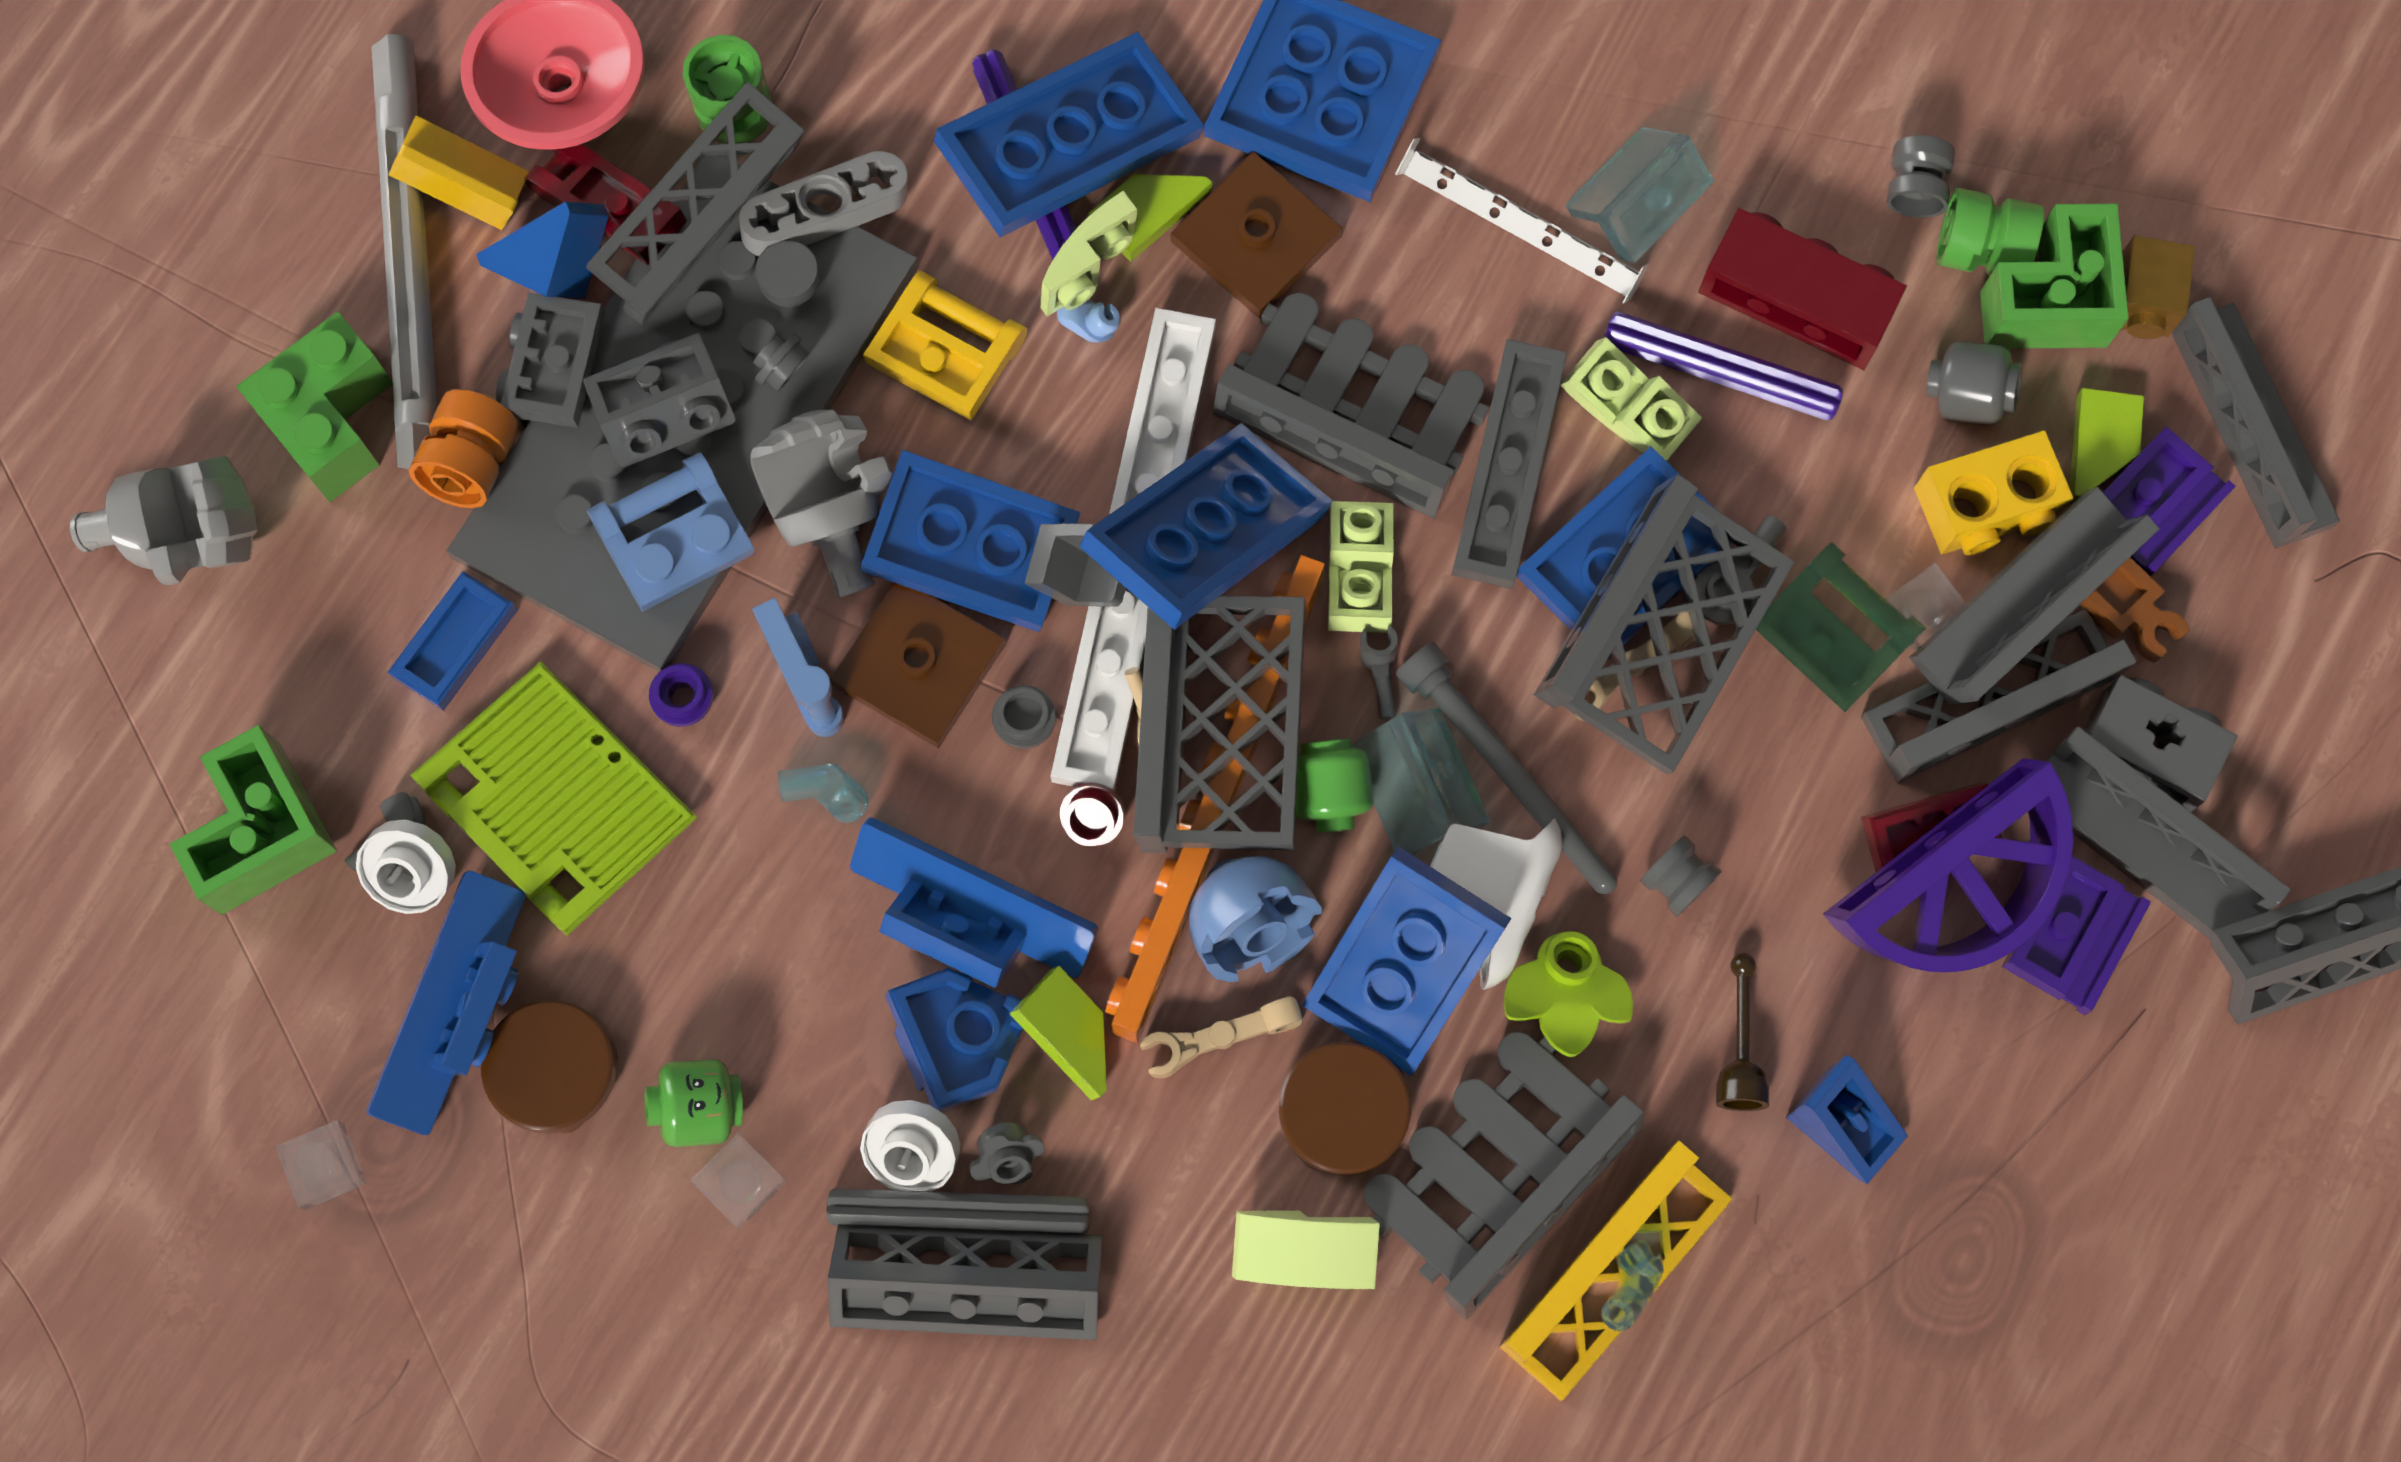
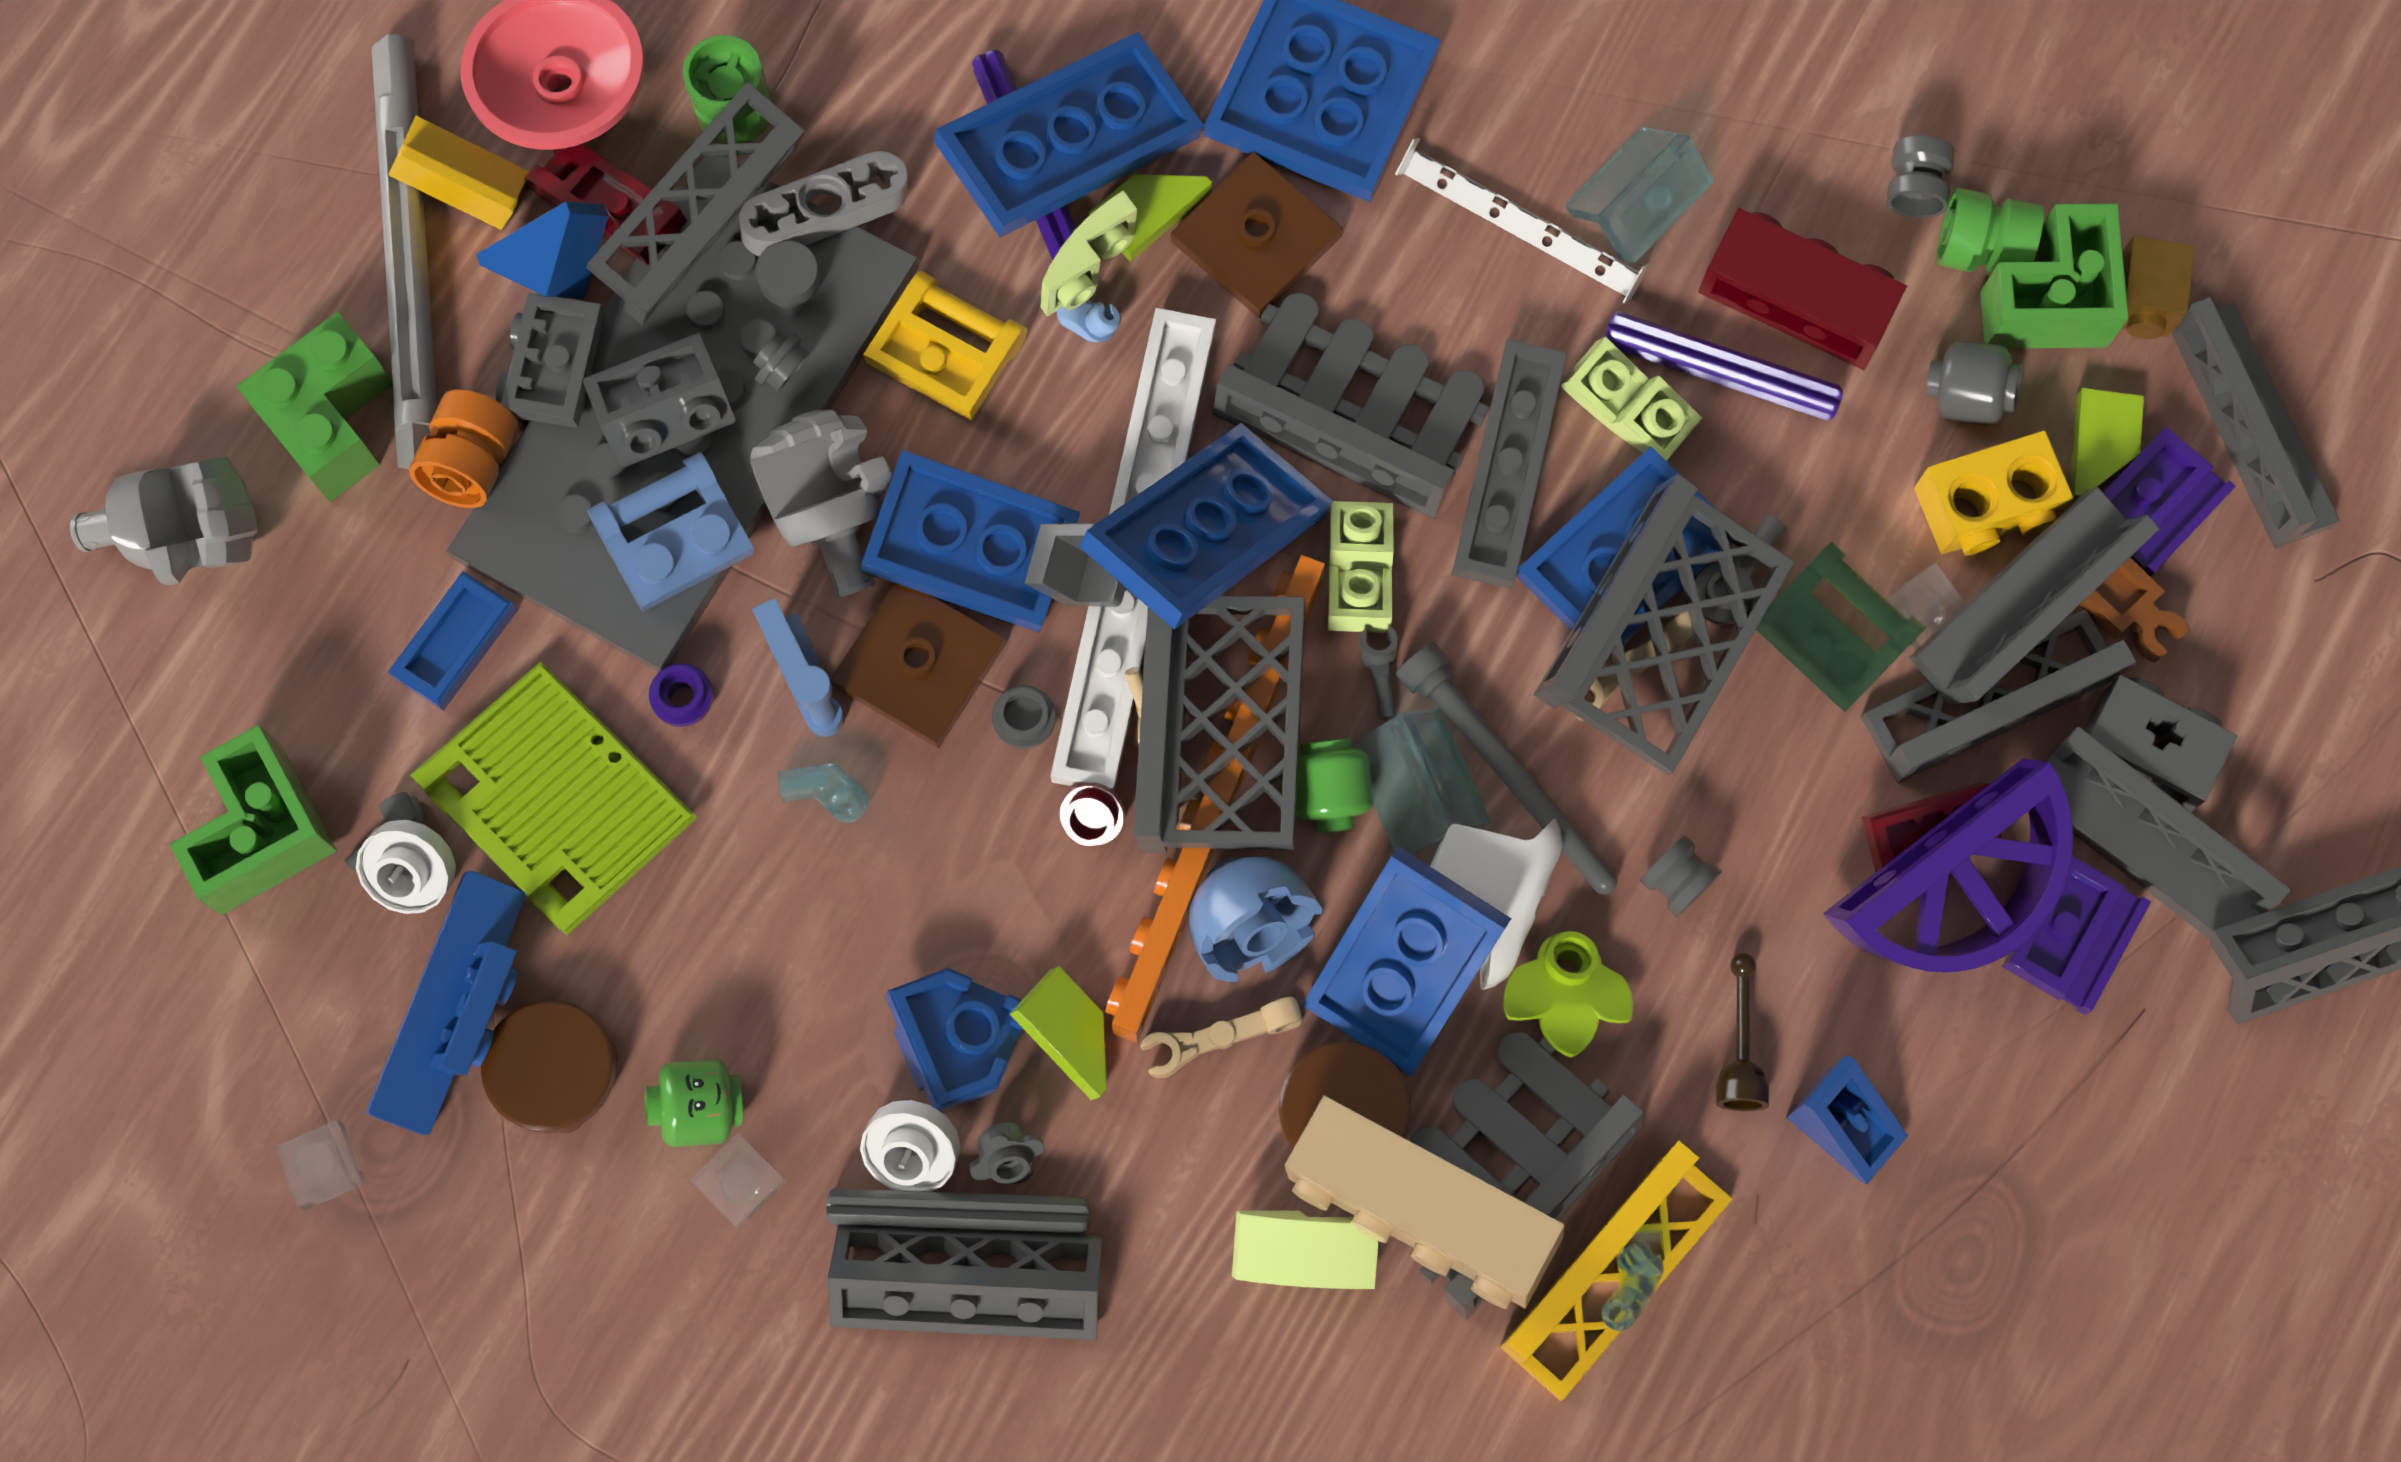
(964, 911): blue bracket -> none
(1424, 1203): none -> tan brick

